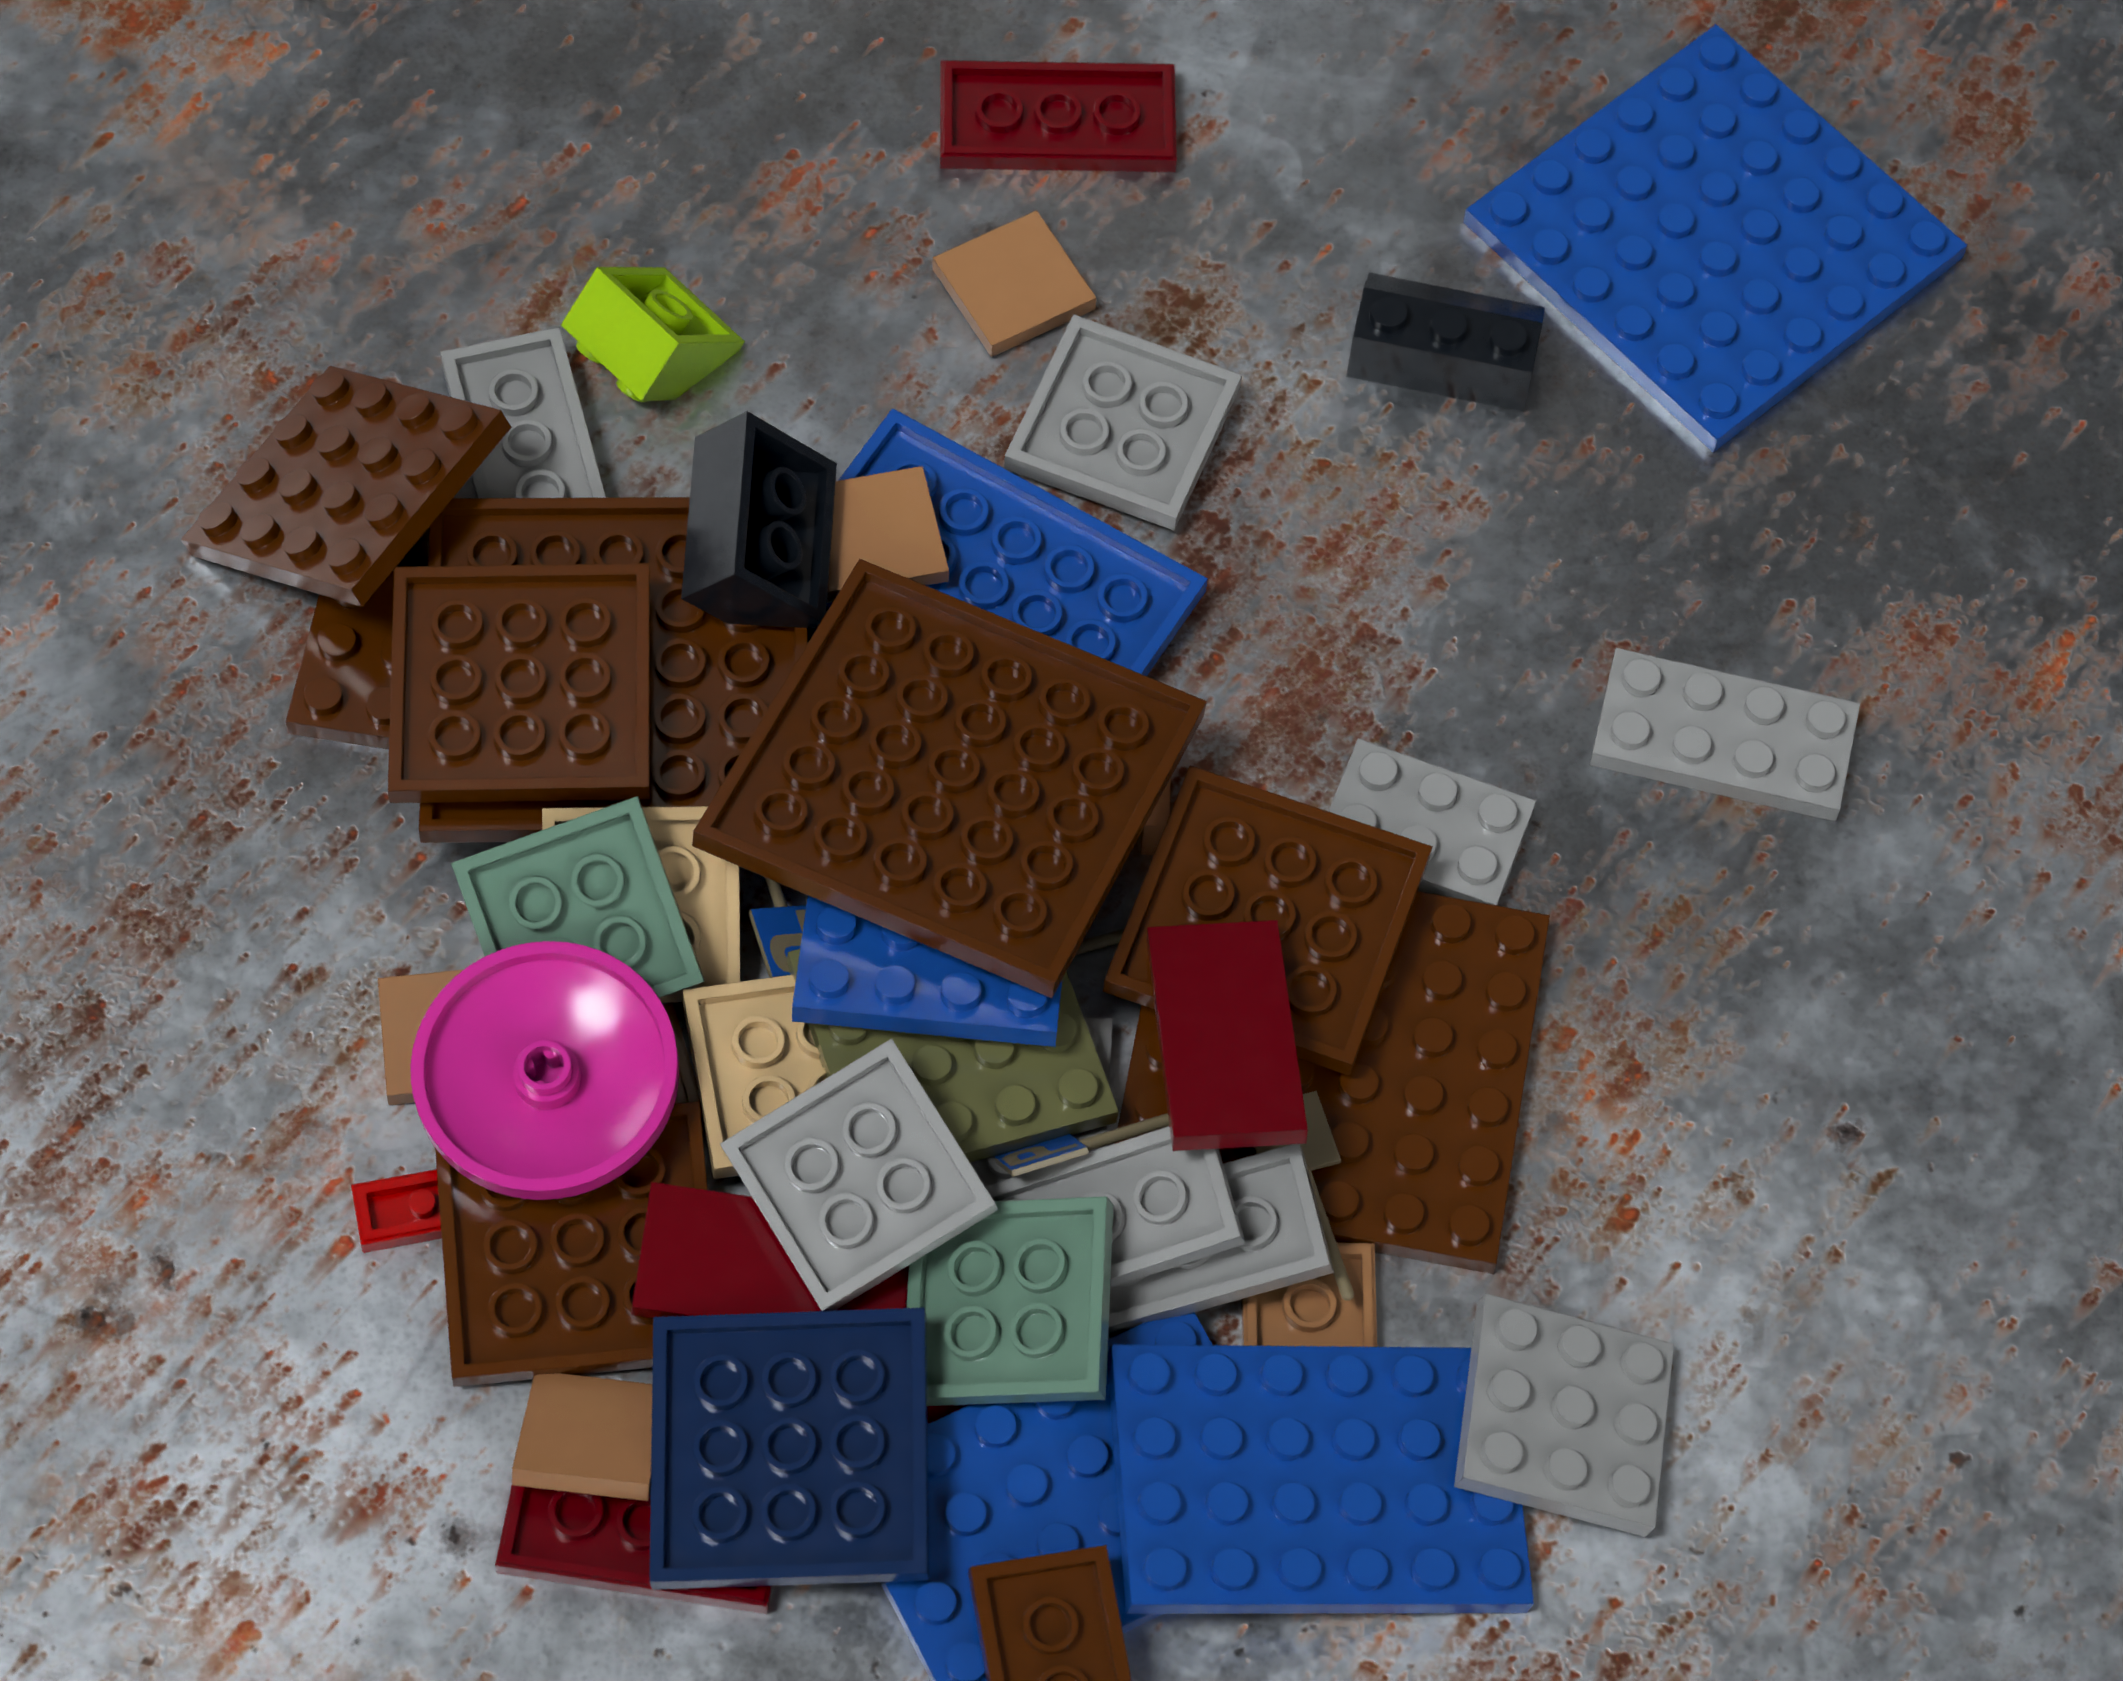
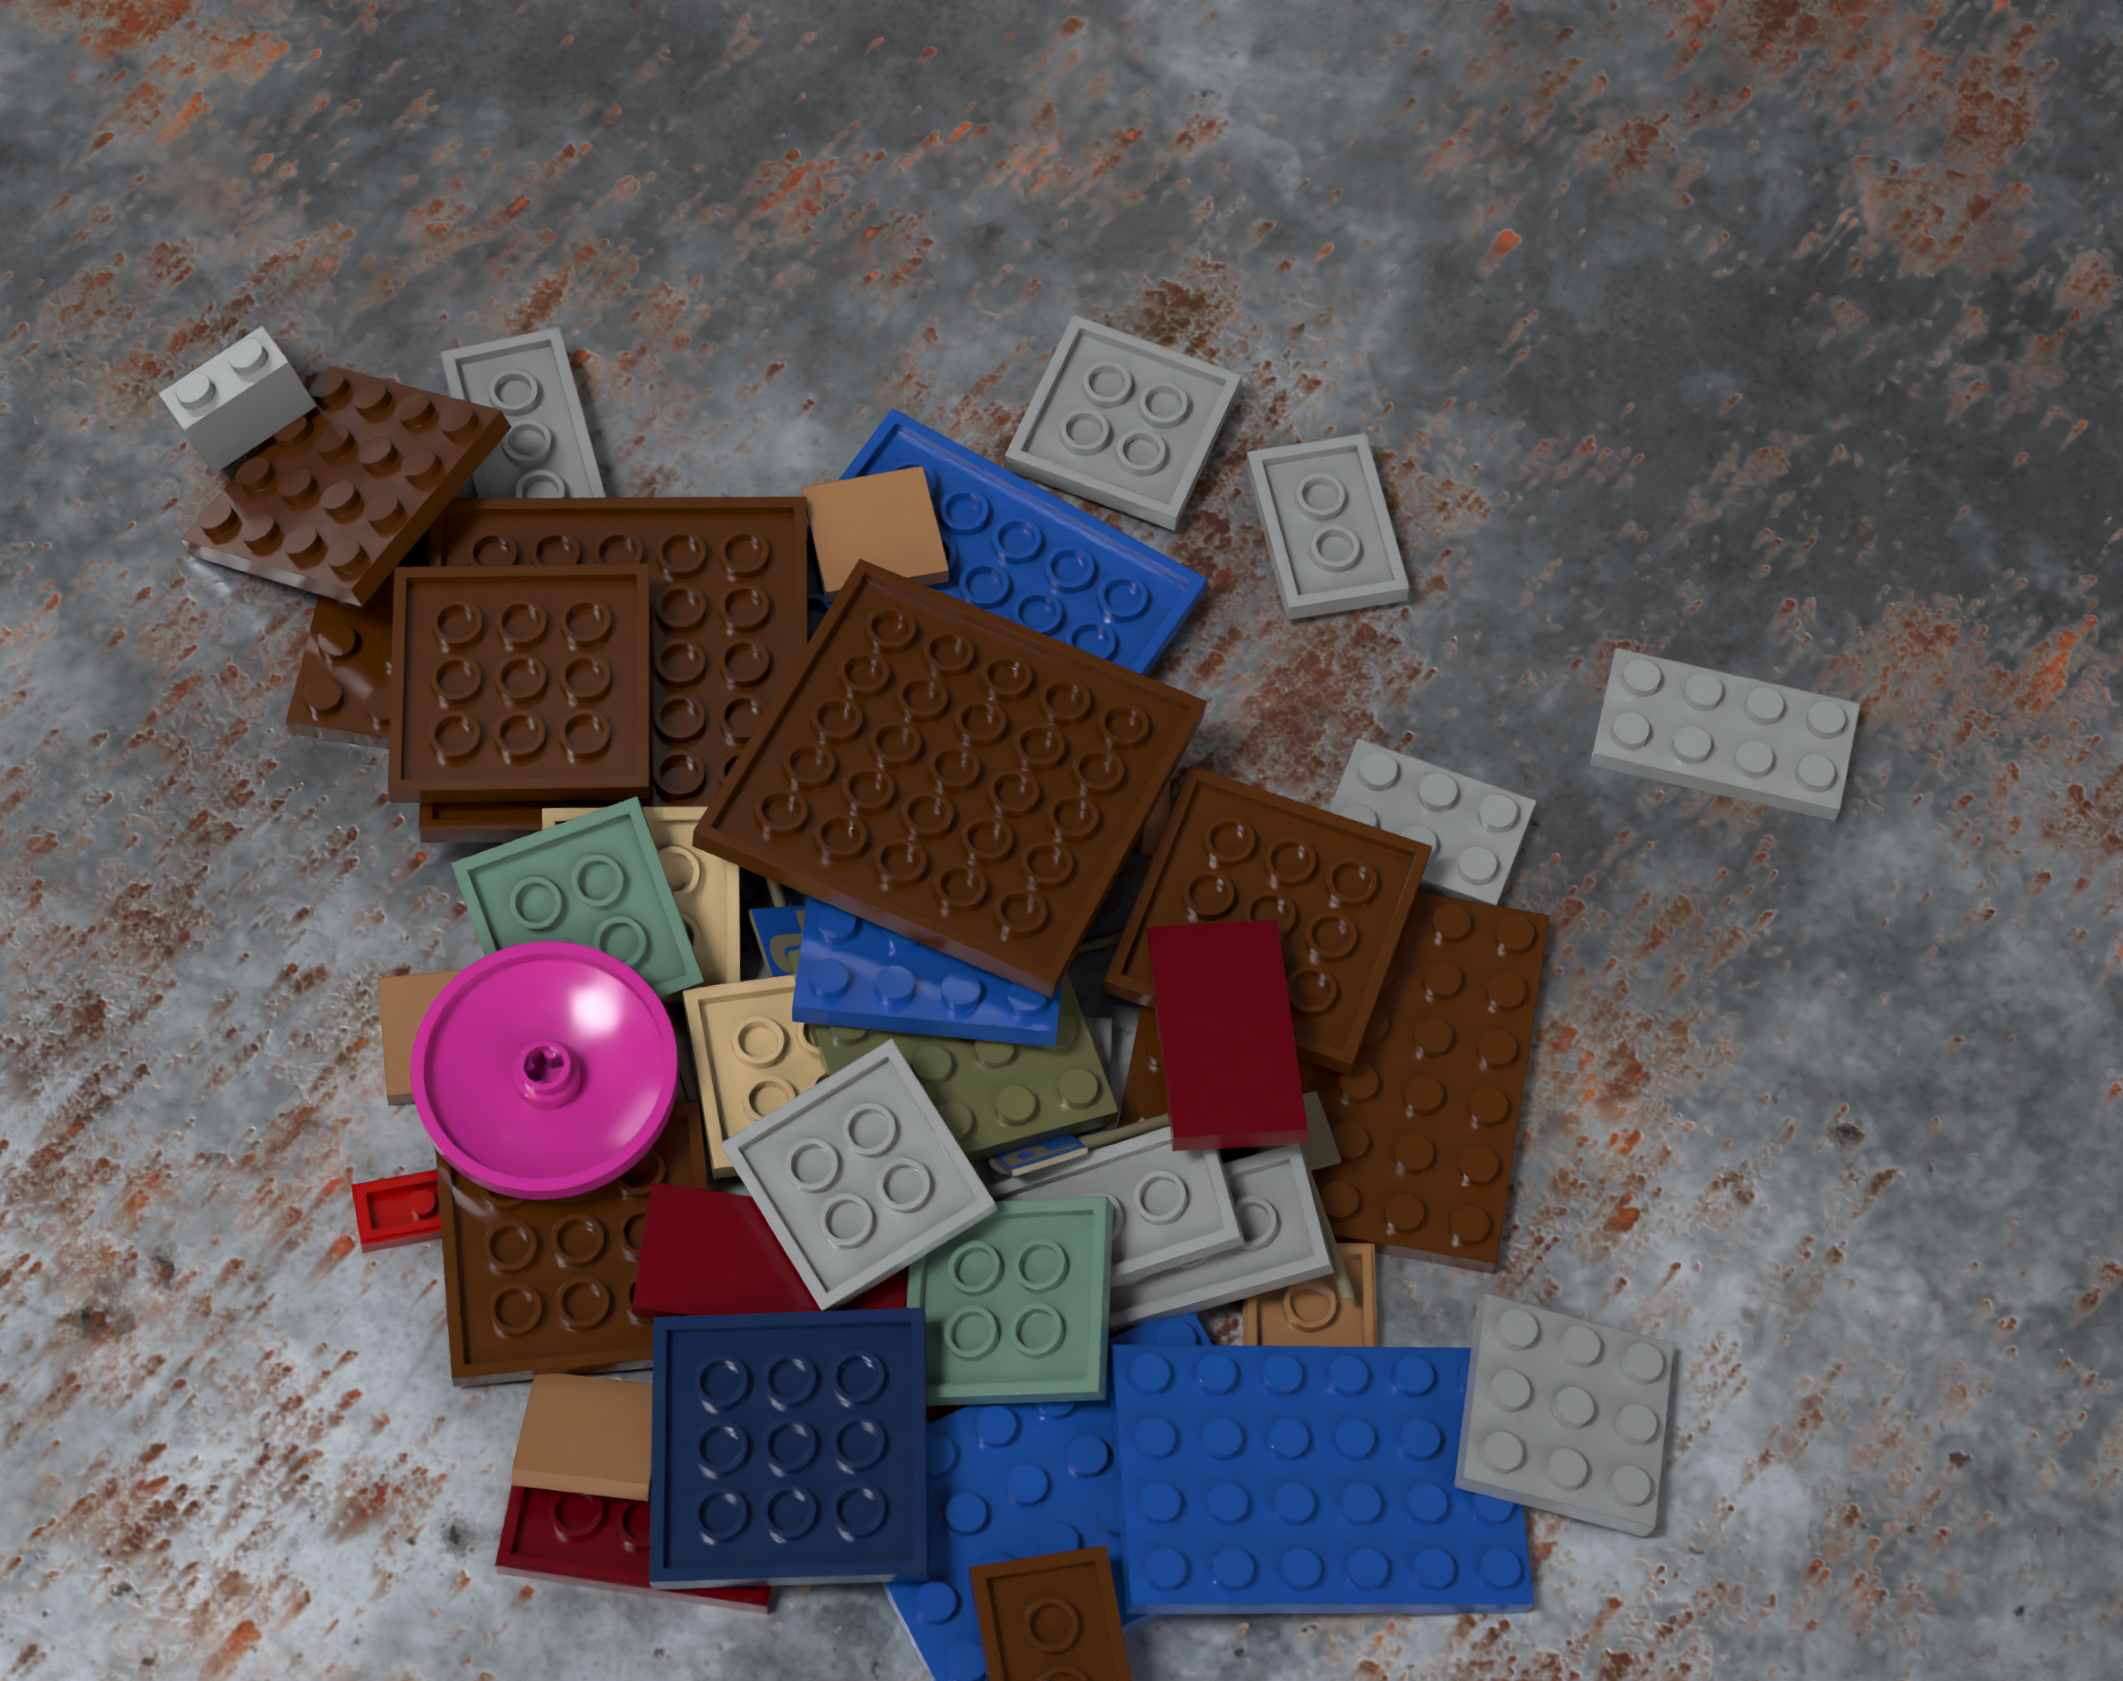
(237, 399): none -> light grey slope
(648, 331): lime slope -> none
(759, 526): black slope -> none
(1014, 283): medium nougat tile -> none
(1057, 116): dark red tile -> none
(1327, 526): none -> light grey plate
(1445, 341): black slope -> none
(1714, 236): blue plate -> none

